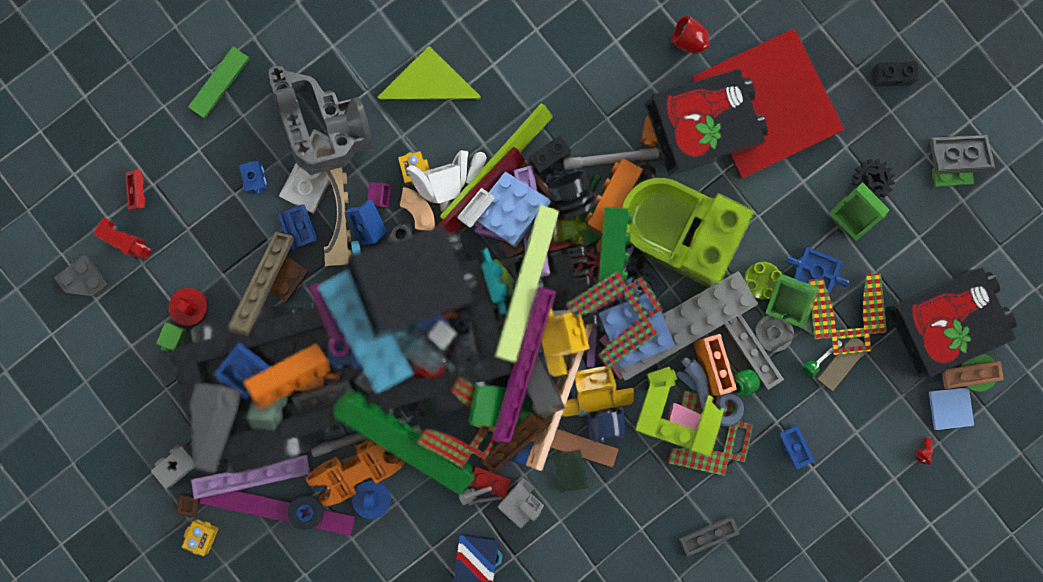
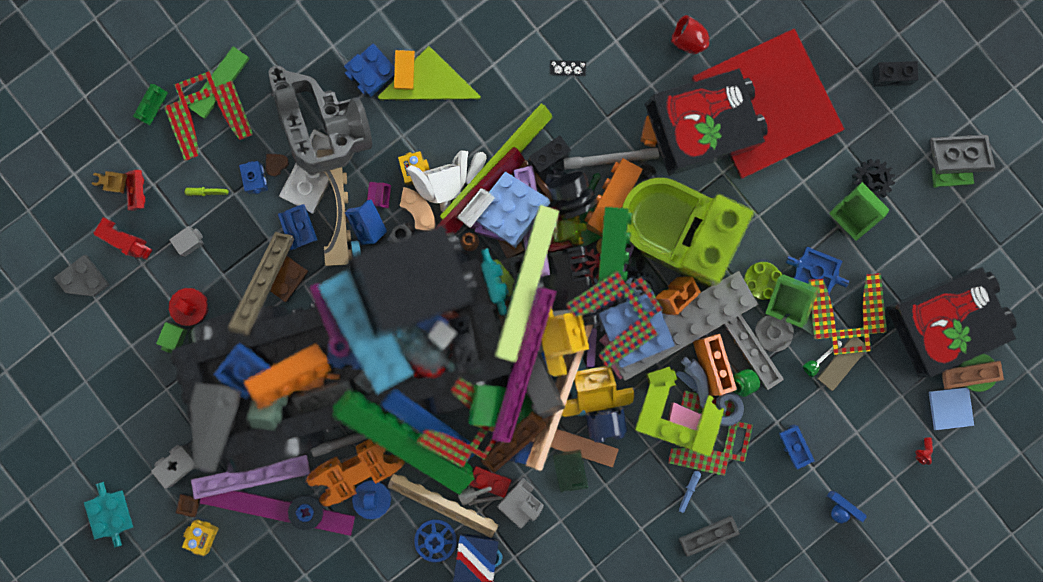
(108, 514): none -> teal plate
(111, 181): none -> pearl gold plate
(150, 104): none -> green hinge
(181, 119): none -> piece
(187, 241): none -> light grey brick
(202, 191): none -> lime piece
(276, 163): none -> reddish brown tile
(370, 70): none -> blue plate
(404, 70): none -> light orange tile
(417, 416): none -> blue tile
(435, 541): none -> blue wheel
(448, 508): none -> tan plate
(469, 241): none -> dark orange pin
(568, 68): none -> black sticker
(680, 294): none -> orange brick
(690, 488): none -> medium blue piece
(844, 509): none -> blue tile

